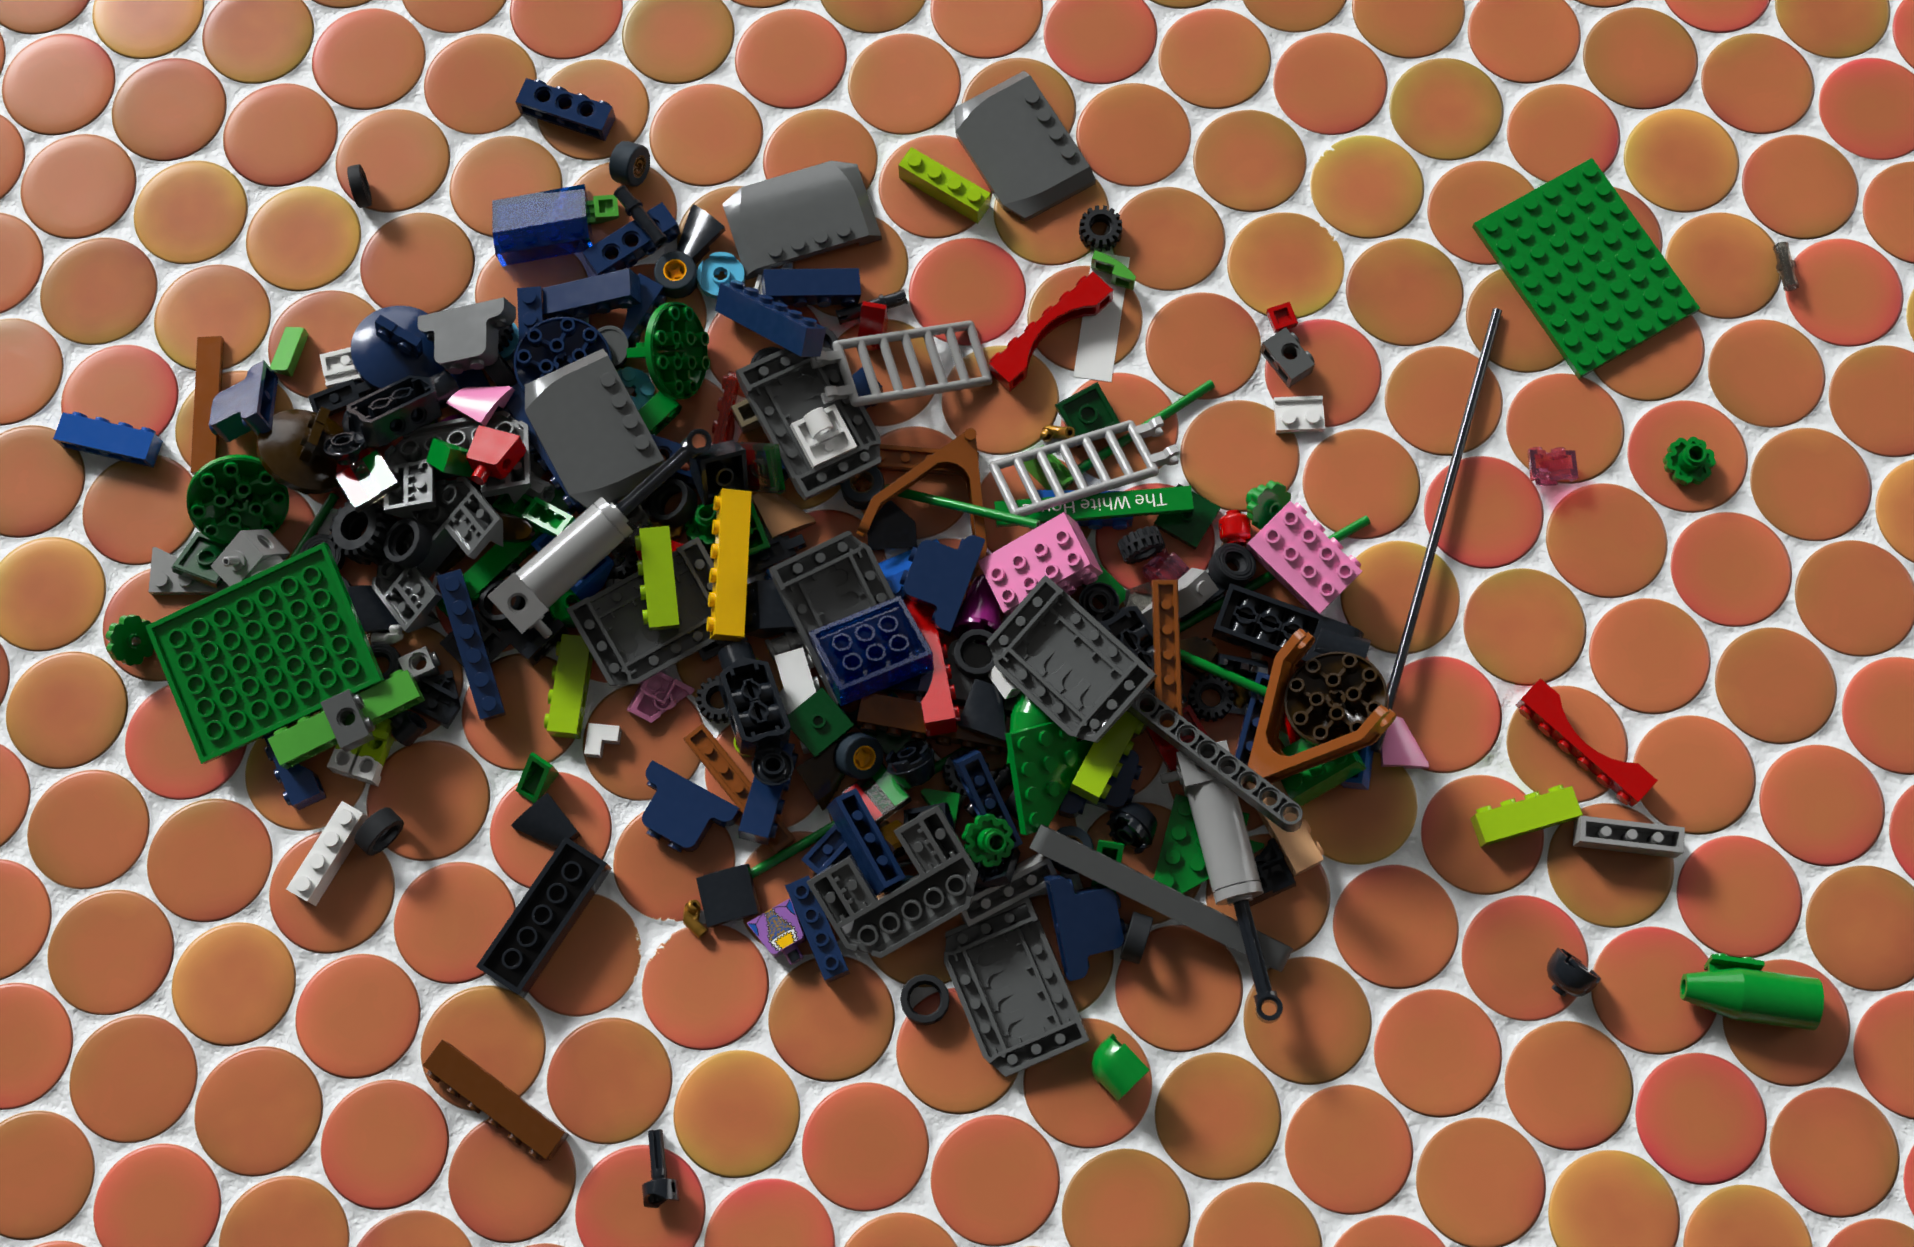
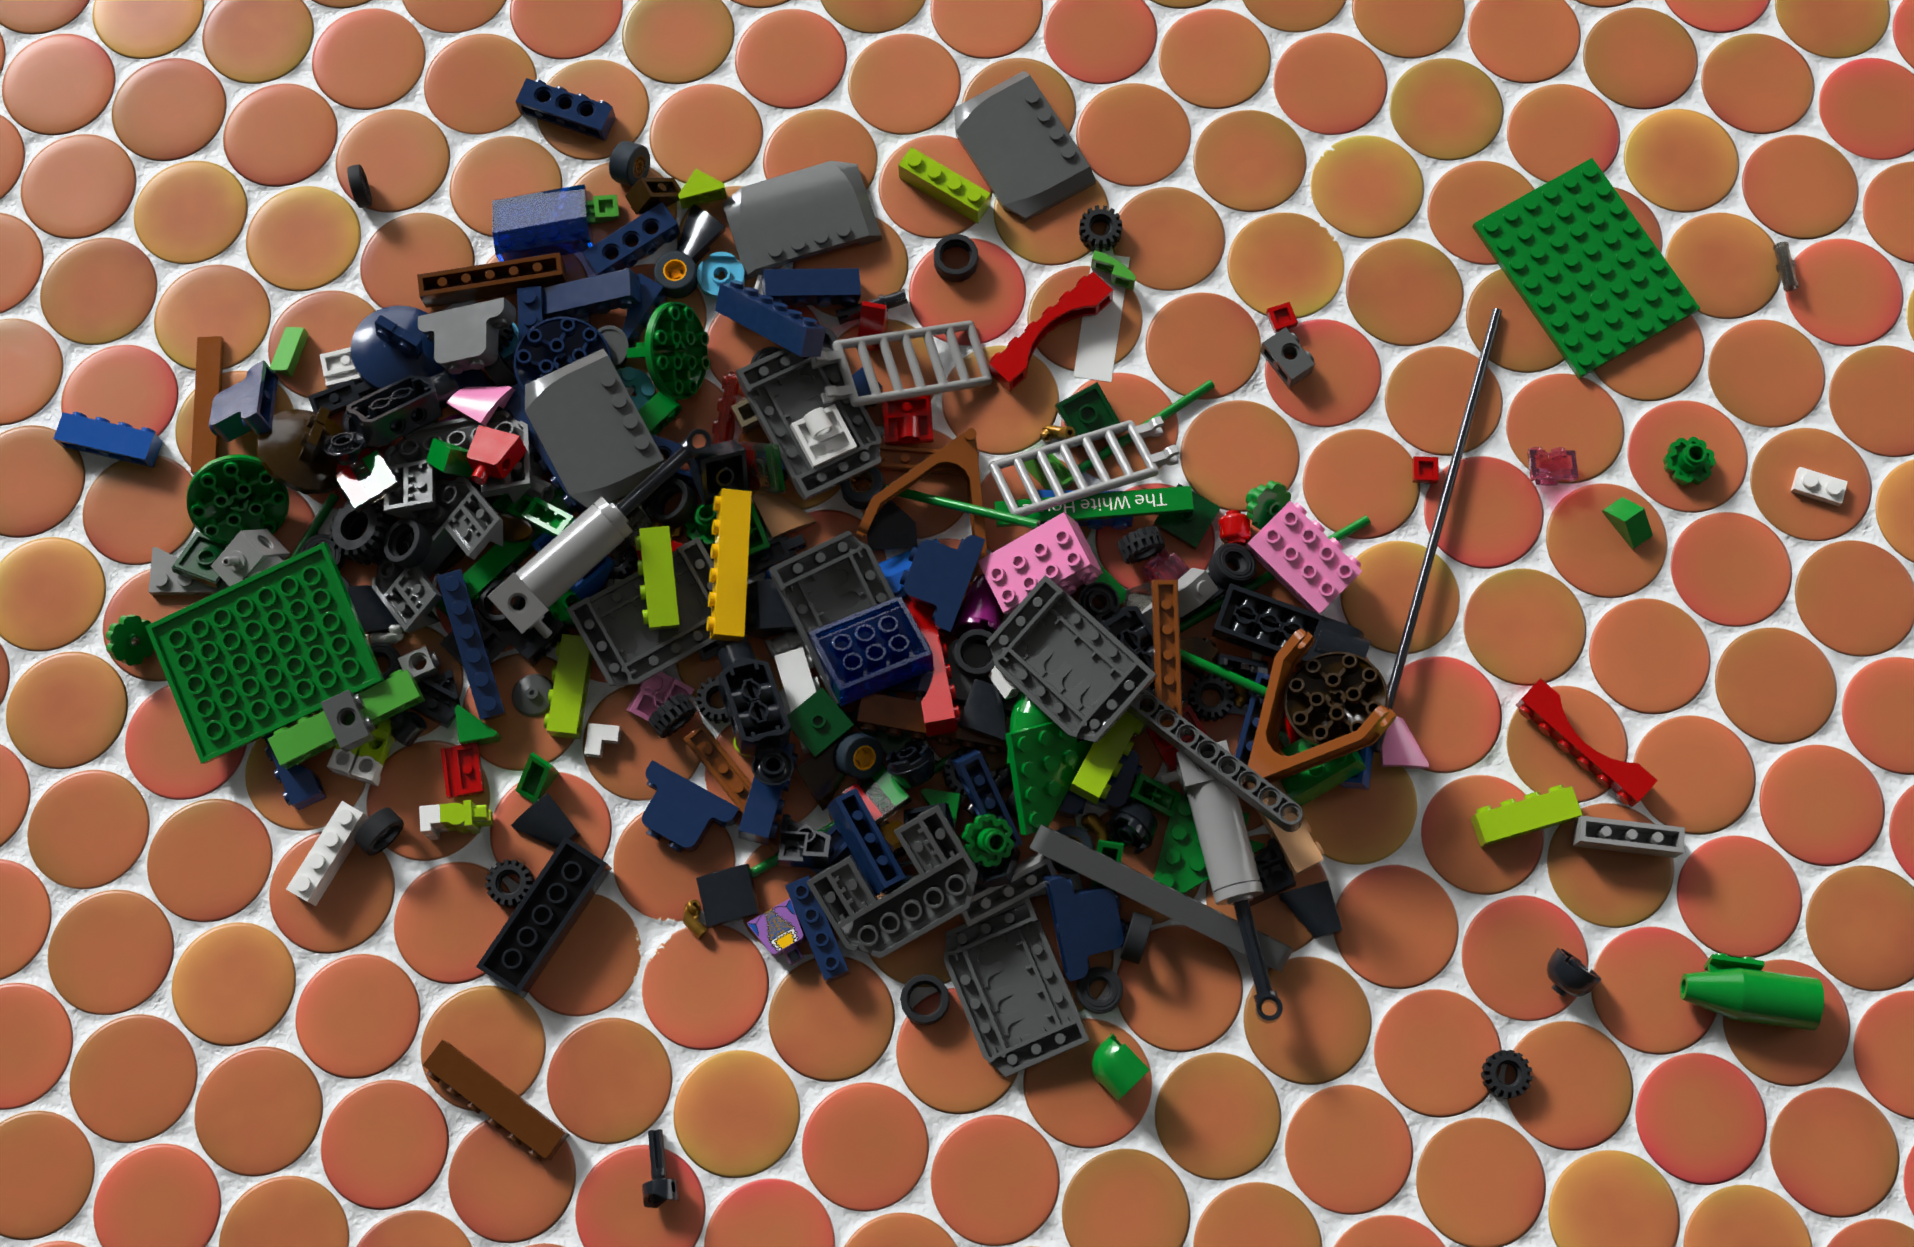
(454, 817): none -> lime hips
(462, 770): none -> red plate
(473, 730): none -> green slope
(490, 279): none -> reddish brown brick
(496, 876): none -> black tyre
(531, 695): none -> dark grey piece
(634, 208): black pin -> none
(652, 191): none -> dark brown slope
(672, 715): none -> black tyre
(701, 190): none -> lime slope
(803, 845): none -> black slope
(908, 421): none -> red plate
(950, 241): none -> black tyre
(1097, 825): none -> pearl gold arm
(1099, 1006): none -> black tyre
(1155, 795): none -> green slope
(1299, 414): white plate -> none
(1314, 908): none -> black slope
(1425, 469): none -> red plate
(1522, 1074): none -> black tyre
(1629, 521): none -> green slope
(1819, 486): none -> white plate

